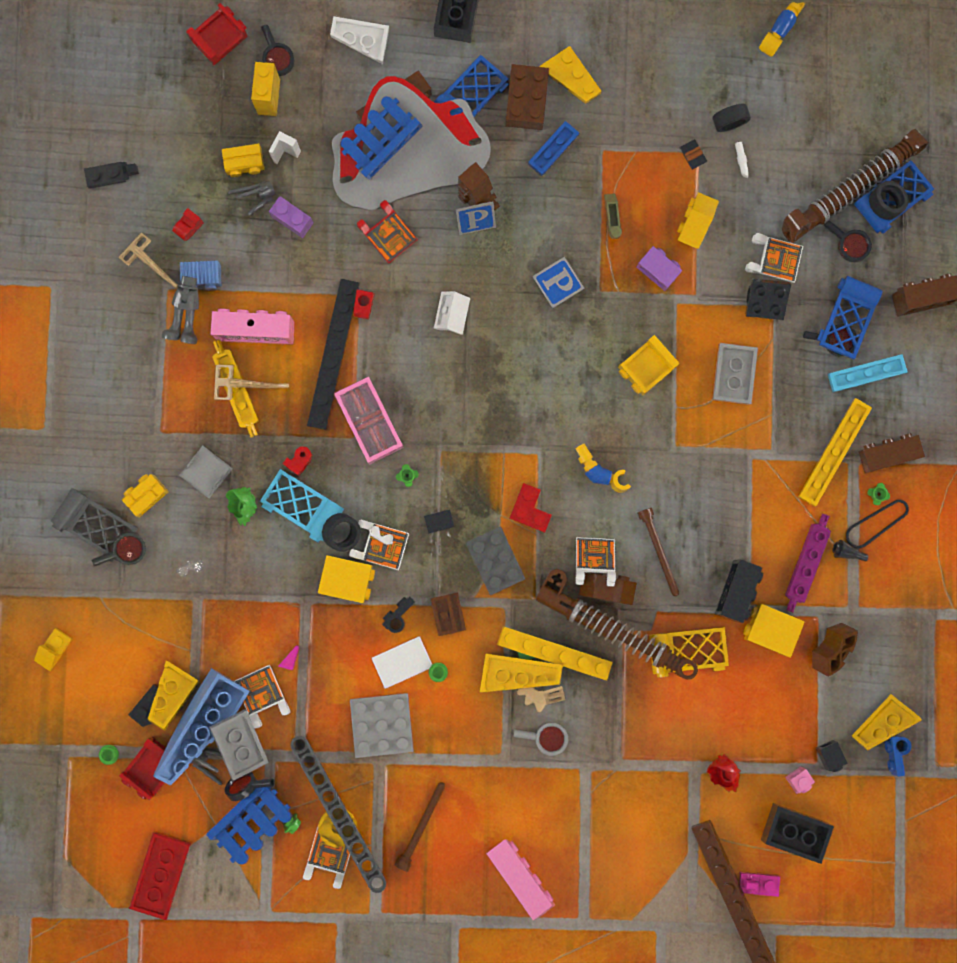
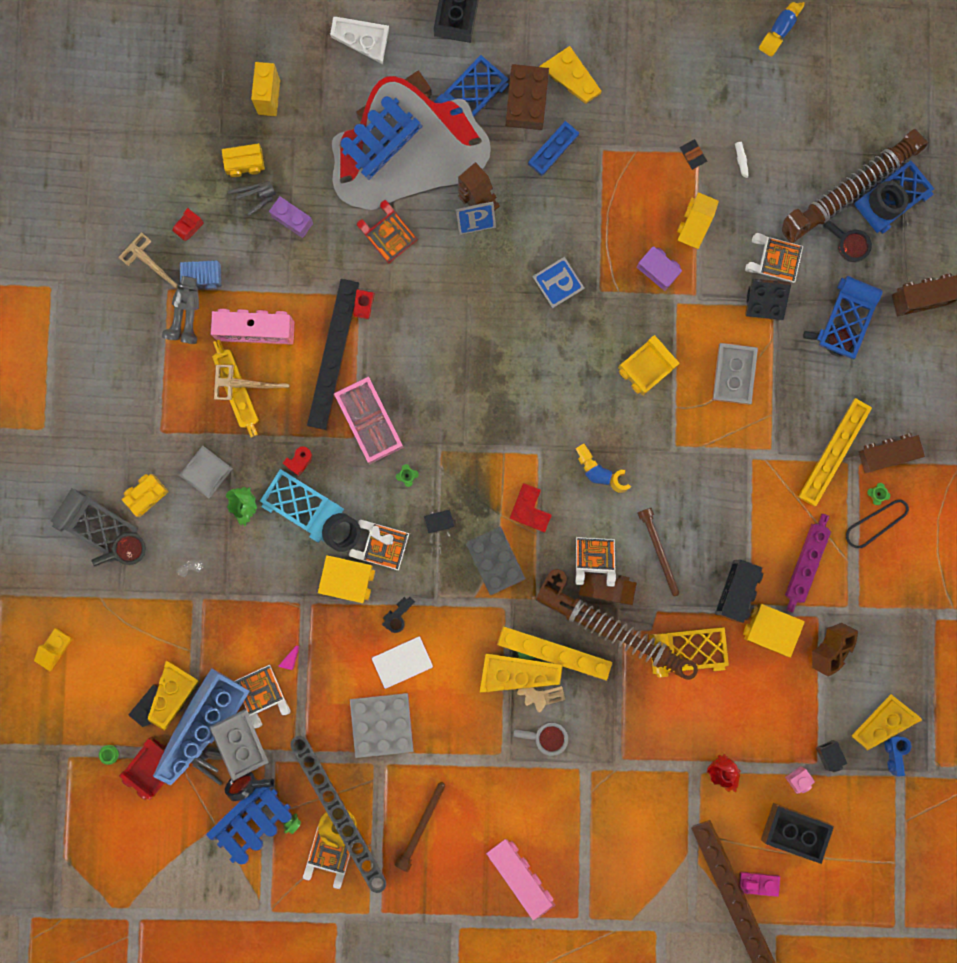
(109, 174): black hinge -> none
(160, 875): red tile -> none
(218, 34): red panel -> none
(277, 53): piece -> none
(284, 143): white panel -> none
(438, 672): bright green plate -> none
(448, 614): reddish brown plate -> none
(452, 312): white panel -> none
(612, 216): olive piece -> none
(731, 117): black tyre -> none
(844, 550): black cone -> none
(867, 373): medium azure plate -> none

